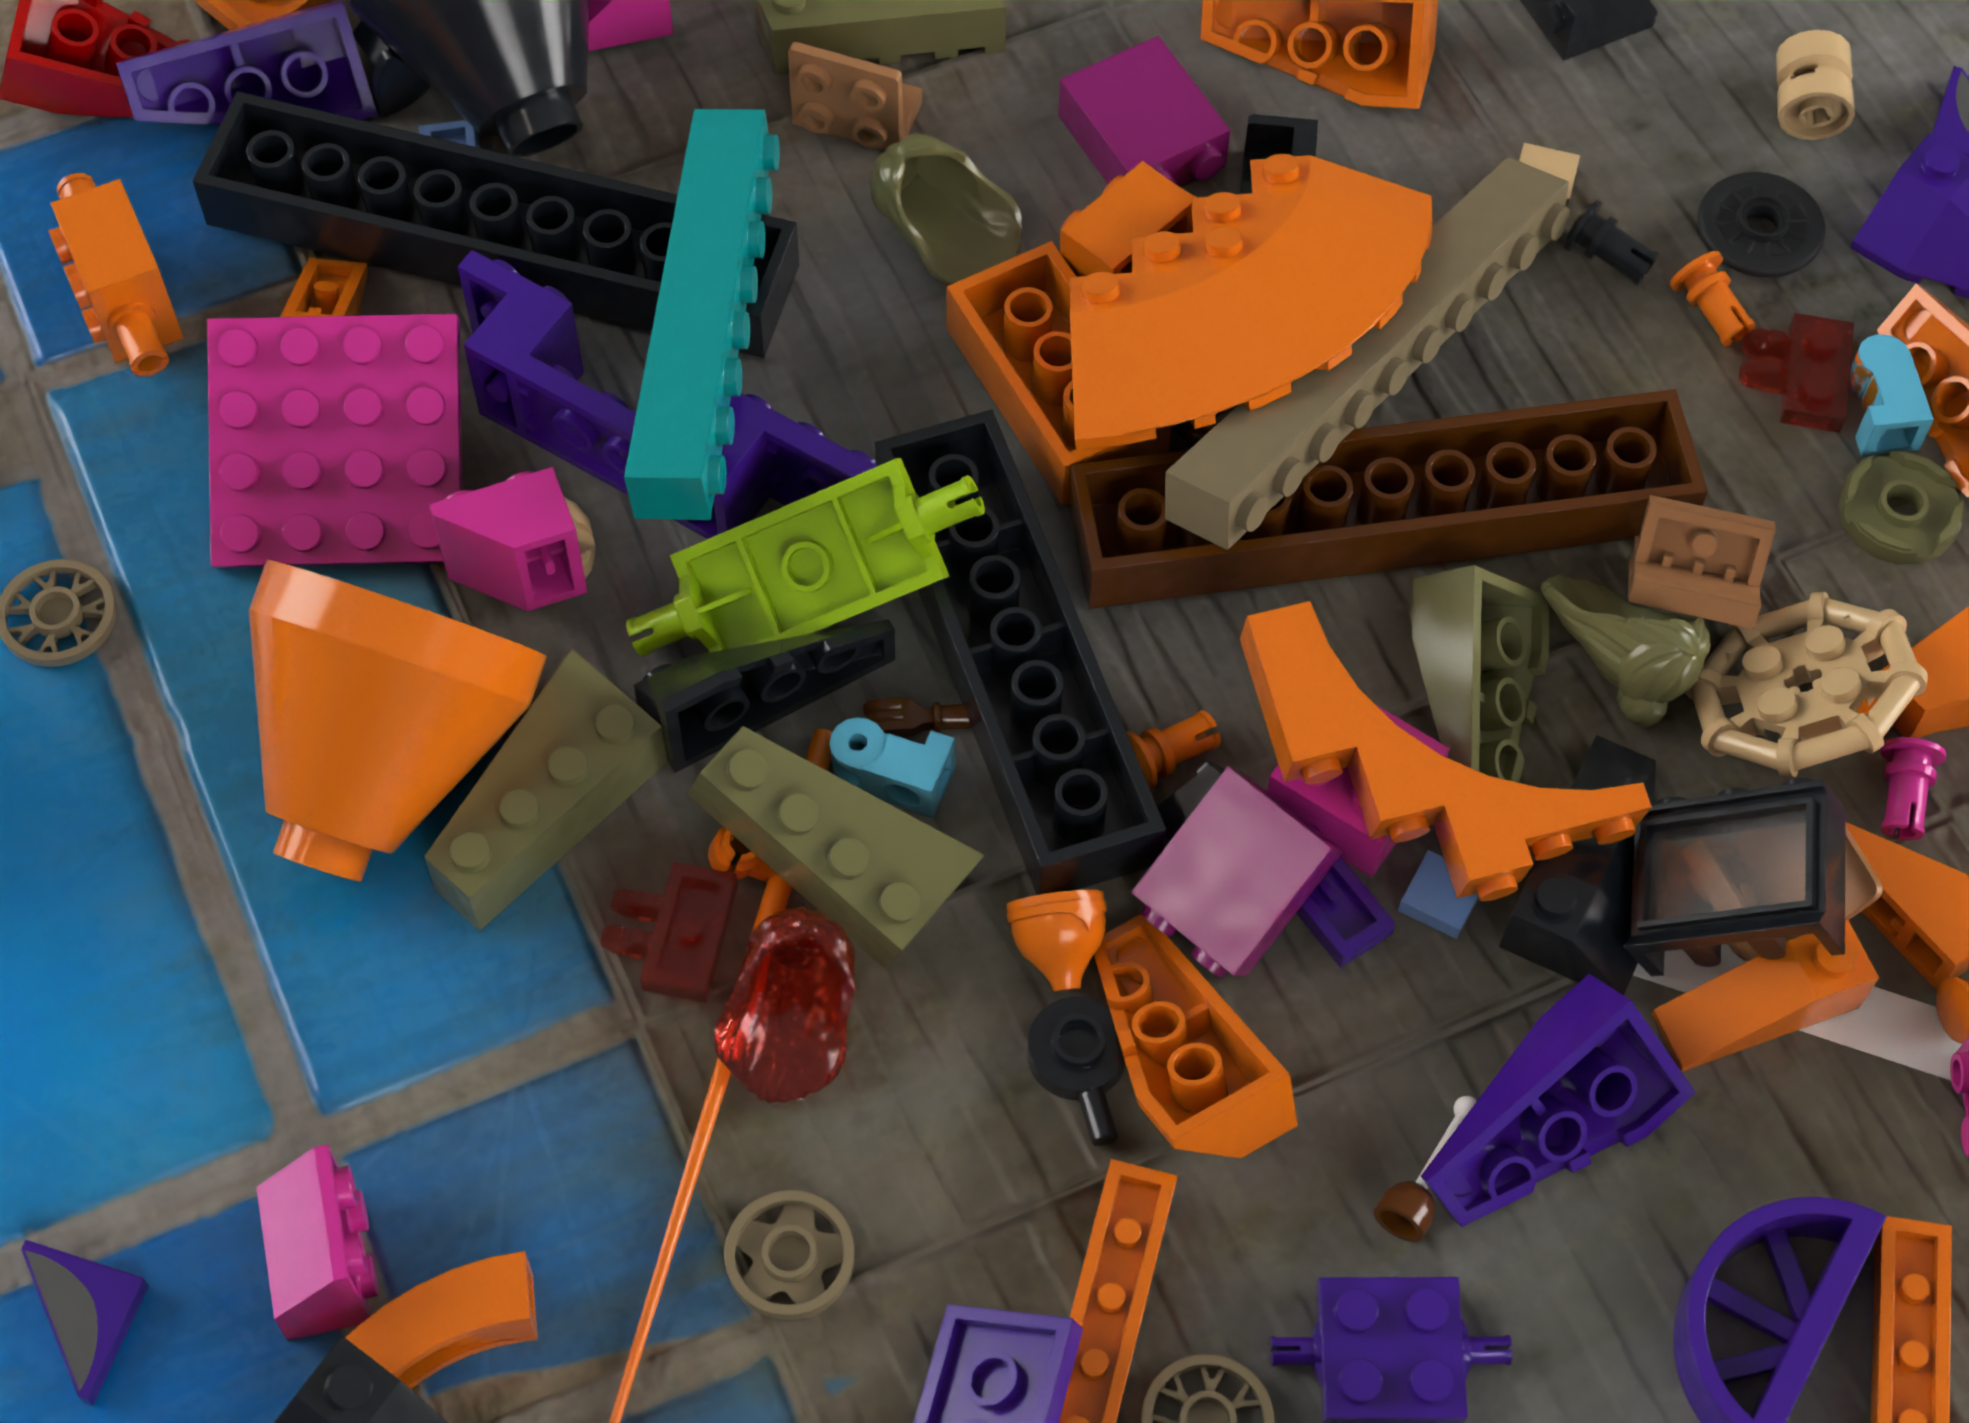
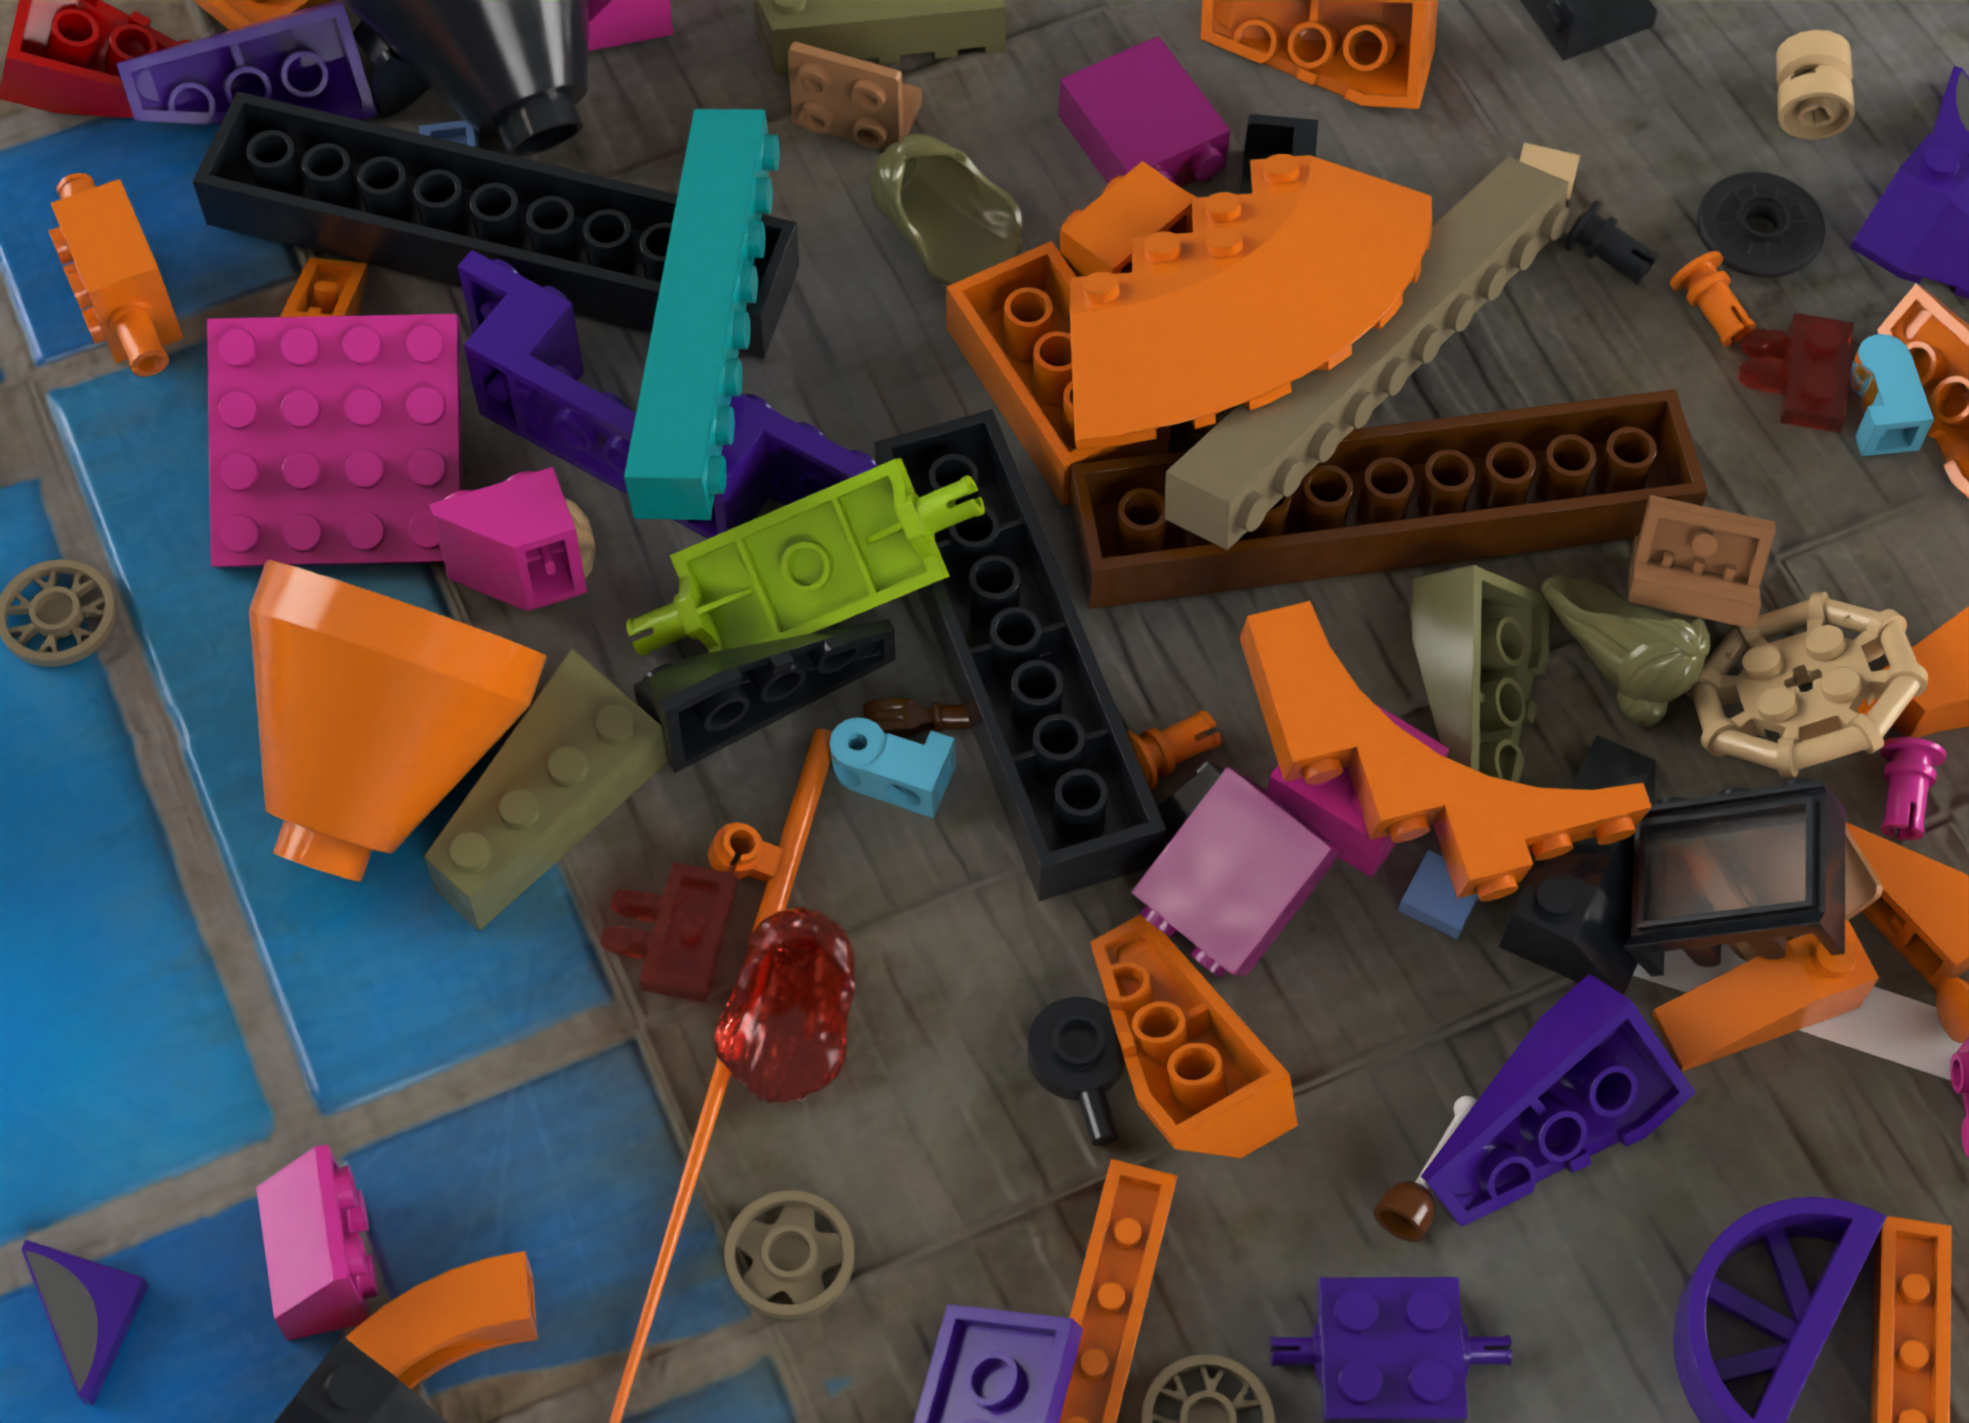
(834, 842): olive wedge -> none
(1059, 933): orange helmet -> none
(1345, 914): dark purple plate -> none
(1897, 536): olive tile -> none

